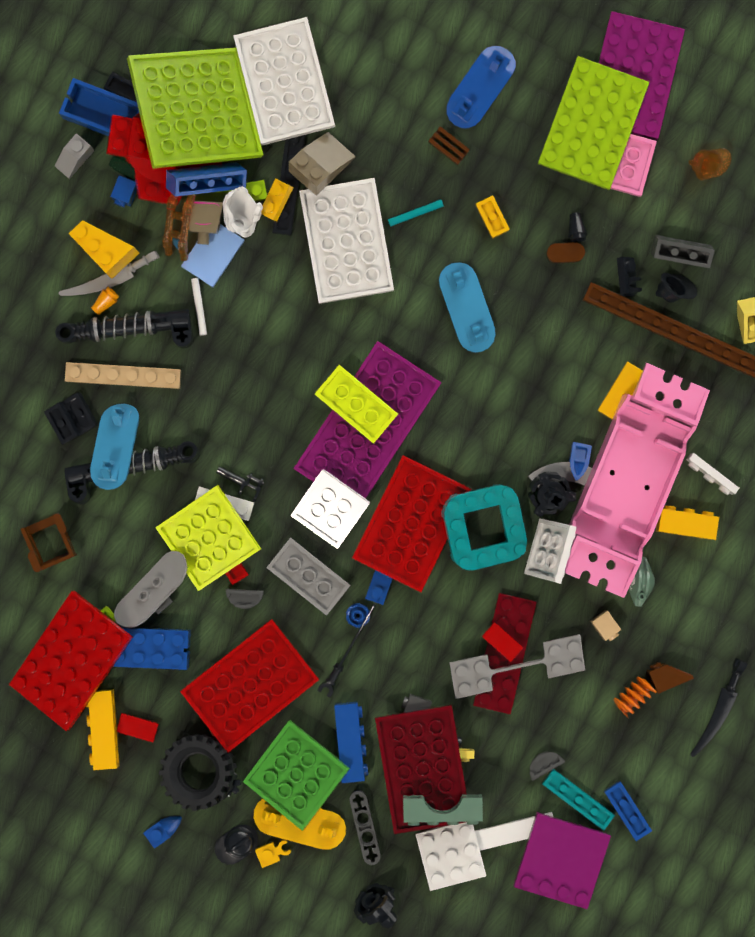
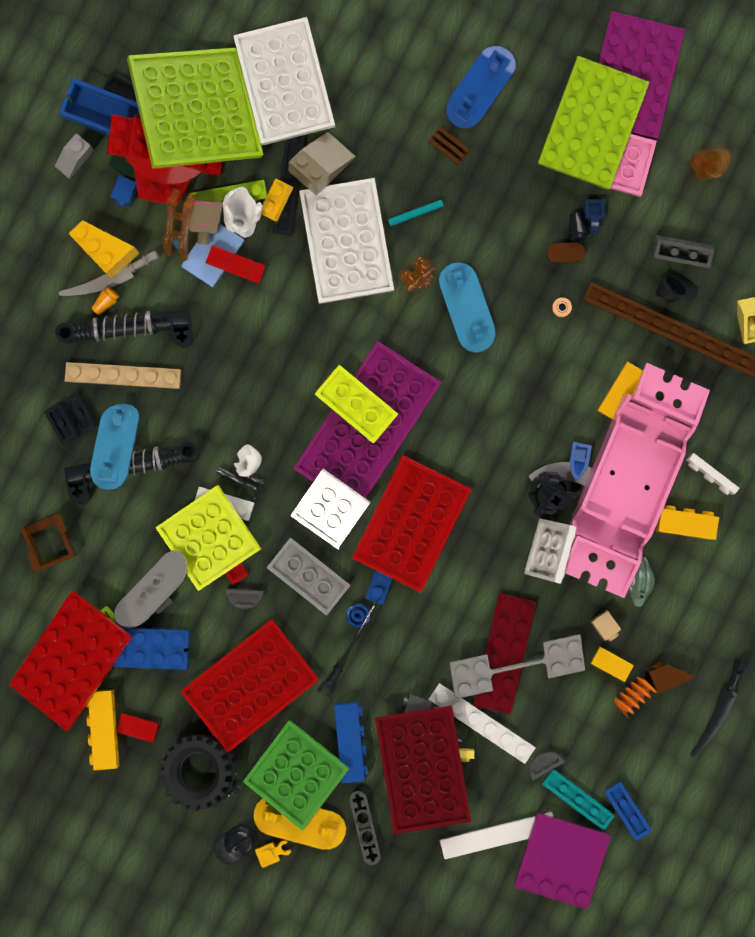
(162, 830): blue plate -> none
(199, 306): white bar -> none
(205, 179): blue brick -> none
(235, 264): none -> red tile
(248, 461): none -> white hair
(376, 906): black piece -> none
(420, 276): none -> clear orange hips
(450, 855): white plate -> none
(457, 534): teal plate -> none
(467, 810): sand green arch -> none
(483, 724): none -> white plate
(492, 216): yellow plate -> none
(502, 642): red tile -> none
(561, 307): none -> light nougat tile
(594, 212): none -> dark blue plate
(612, 664): none -> yellow tile
(627, 276): black plate -> none

